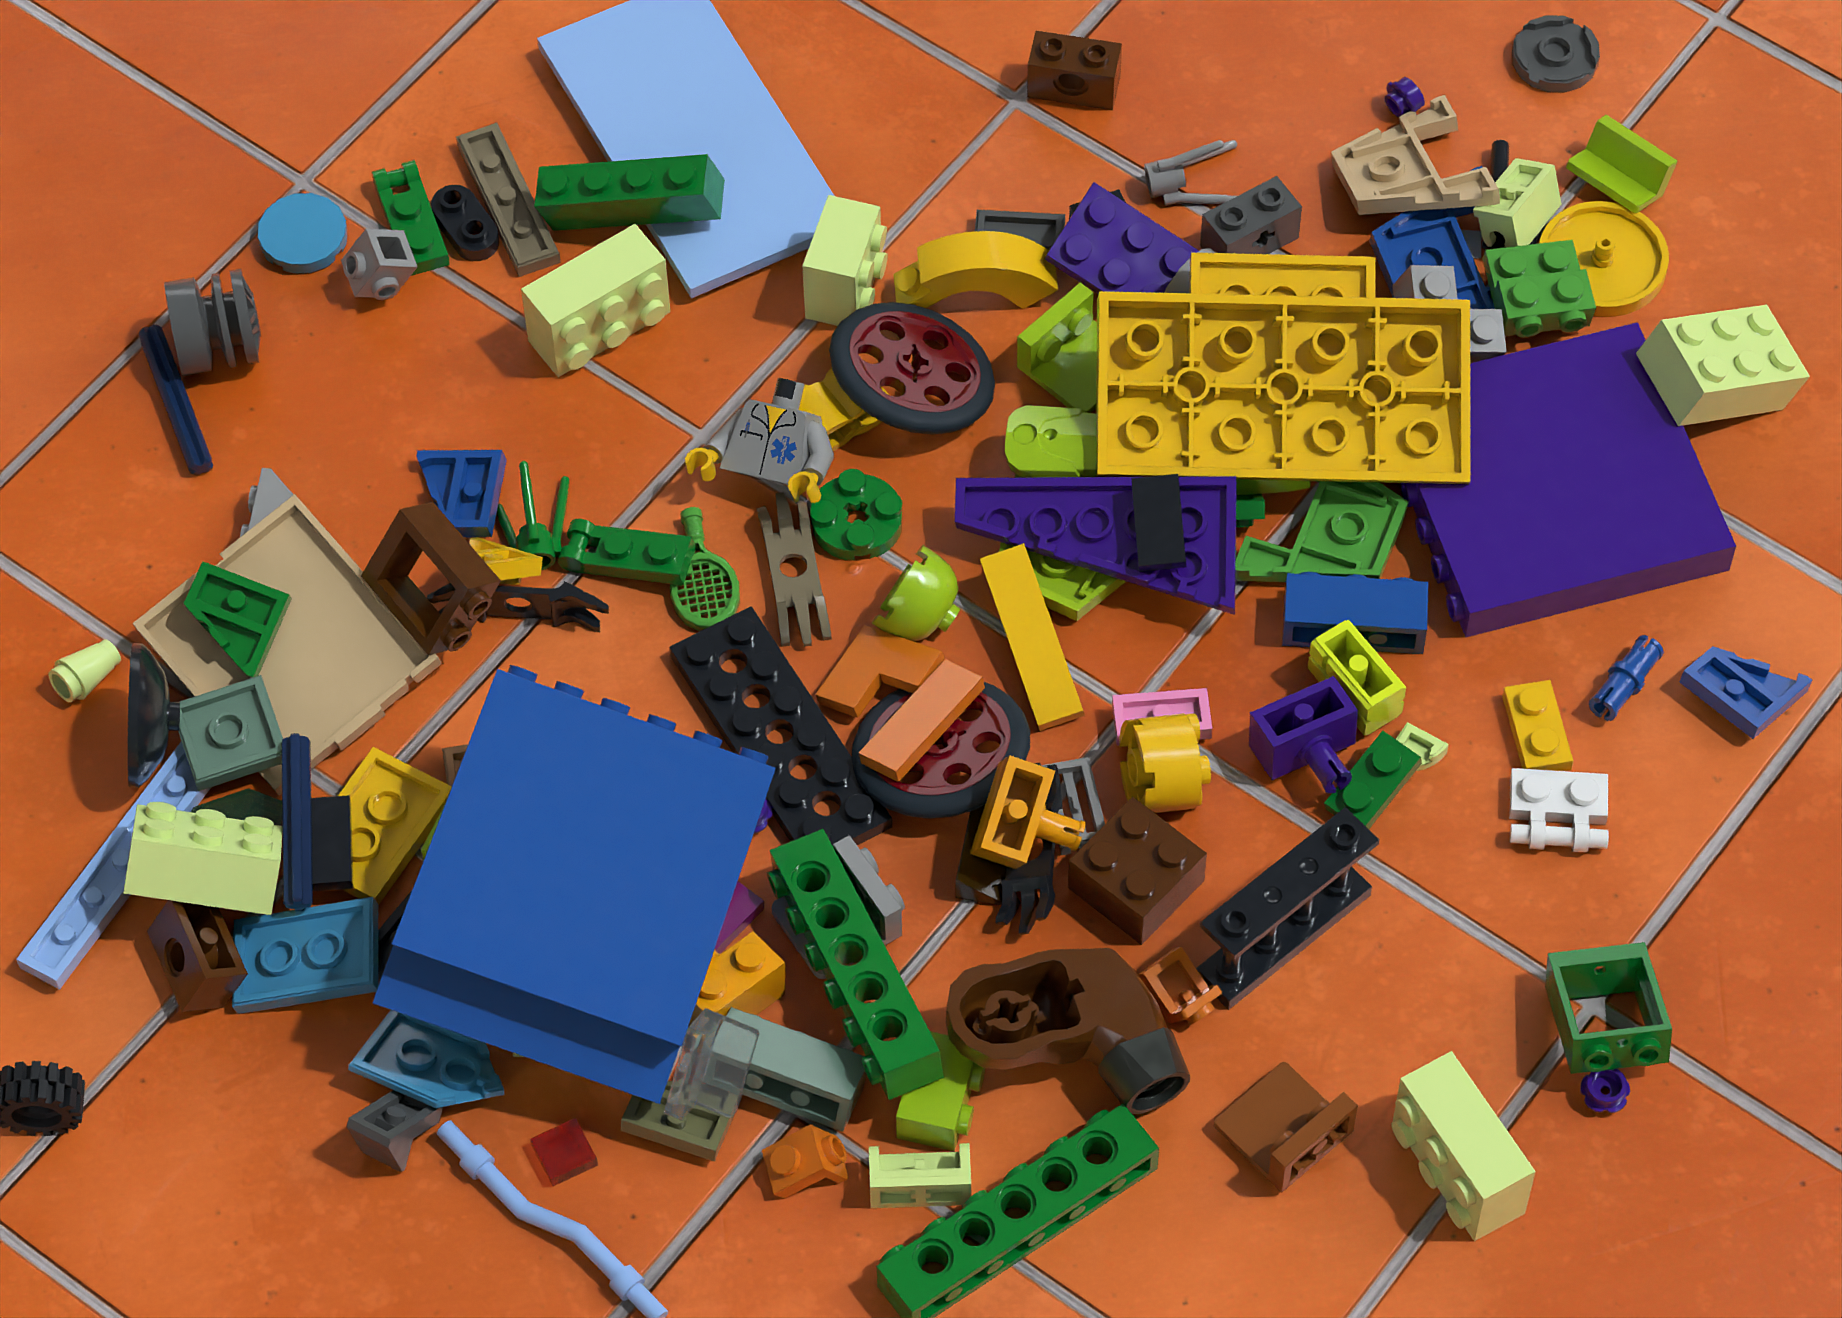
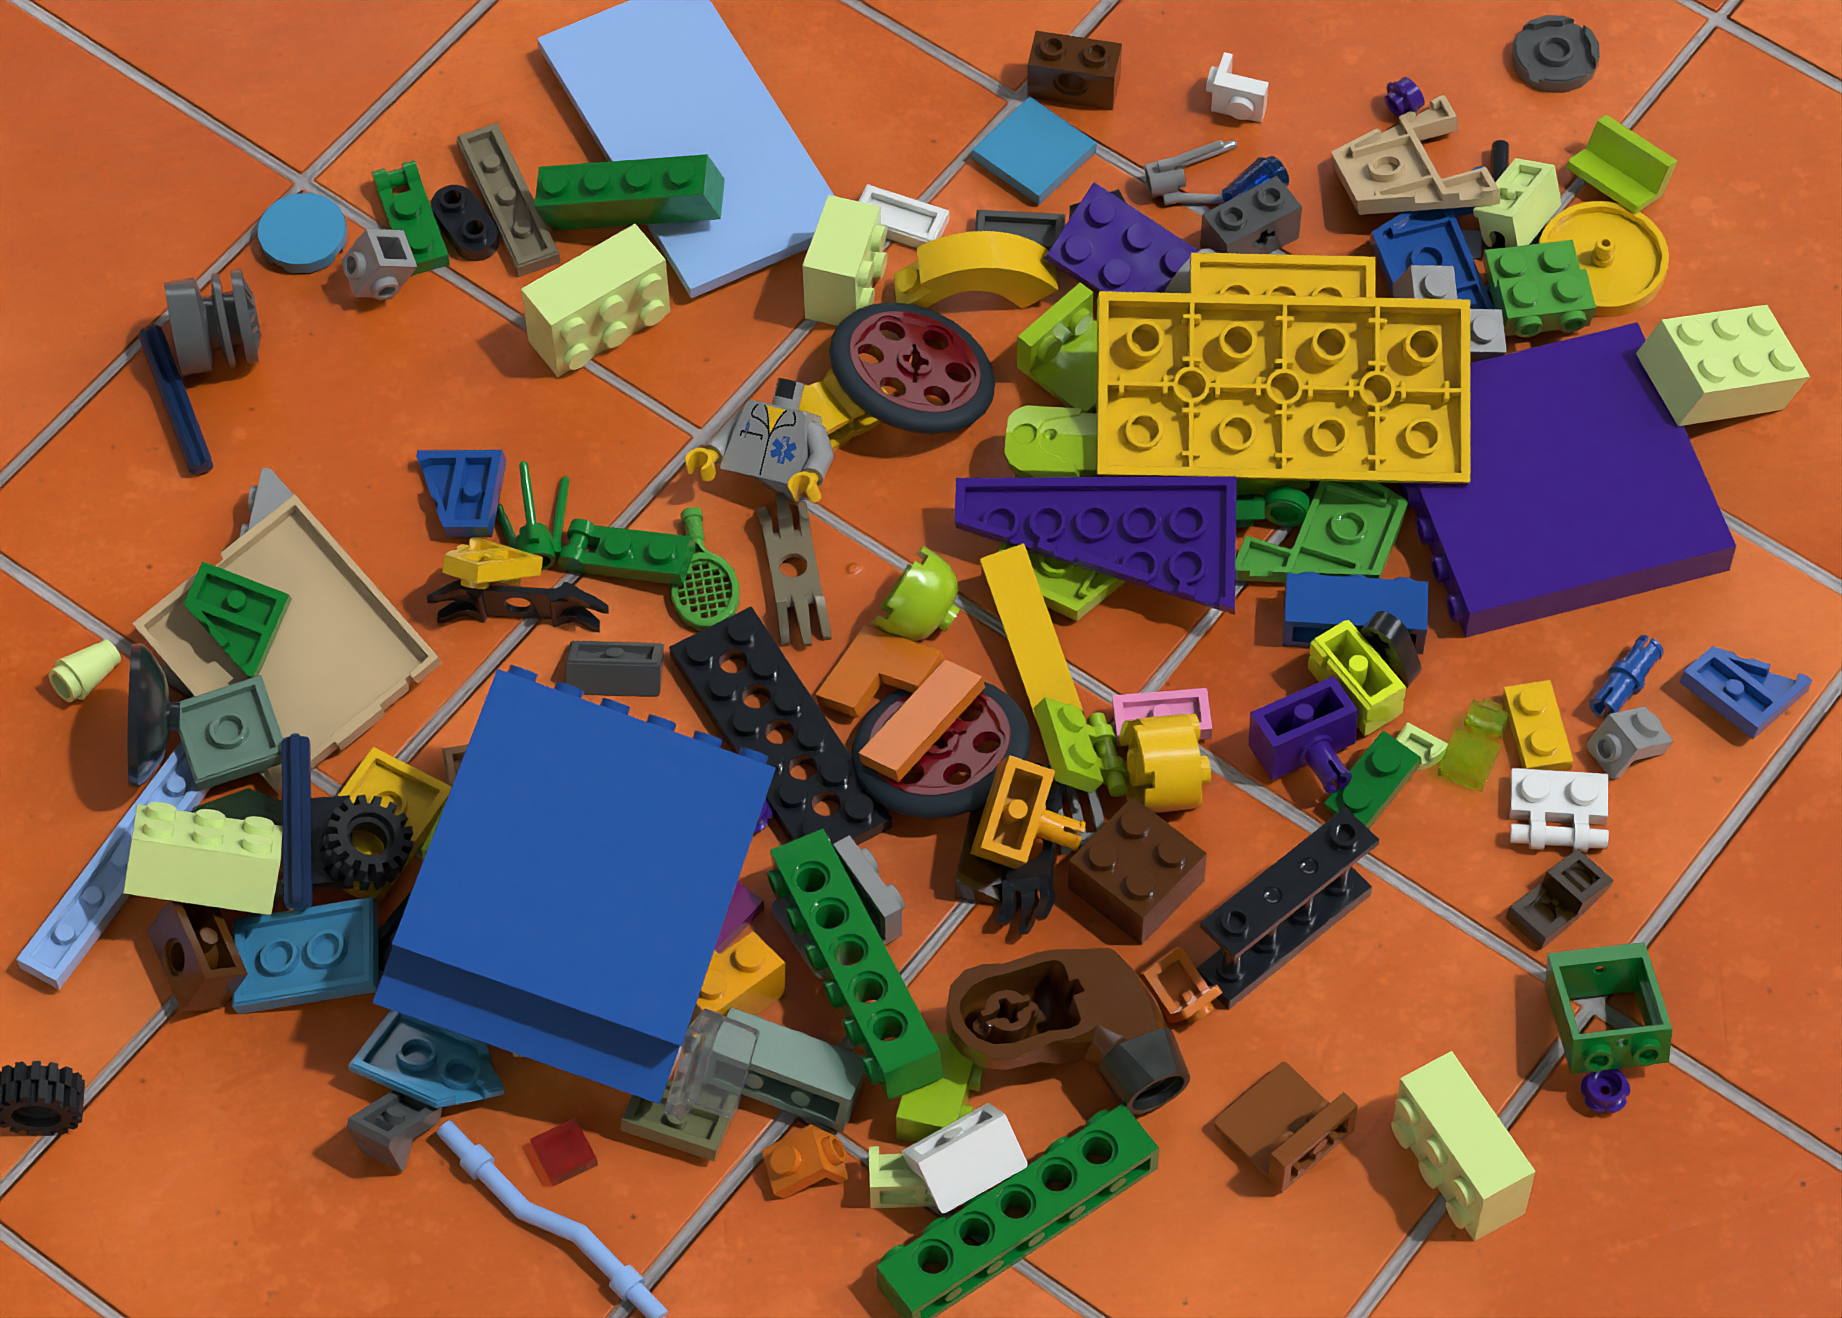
(377, 821): none -> black tyre
(387, 573): reddish brown window -> none
(615, 668): none -> dark grey slope
(862, 493): green plate -> none
(906, 218): none -> white tile
(966, 1157): none -> white panel
(1034, 150): none -> dark azure tile
(1074, 746): none -> lime plate
(1158, 522): black tile -> none
(1236, 94): none -> white bracket
(1257, 173): none -> clear blue cone
(1286, 506): none -> green tile
(1394, 645): none -> black beam
(1472, 754): none -> clear neon green plate
(1560, 899): none -> dark brown slope
(1627, 738): none -> light grey bracket

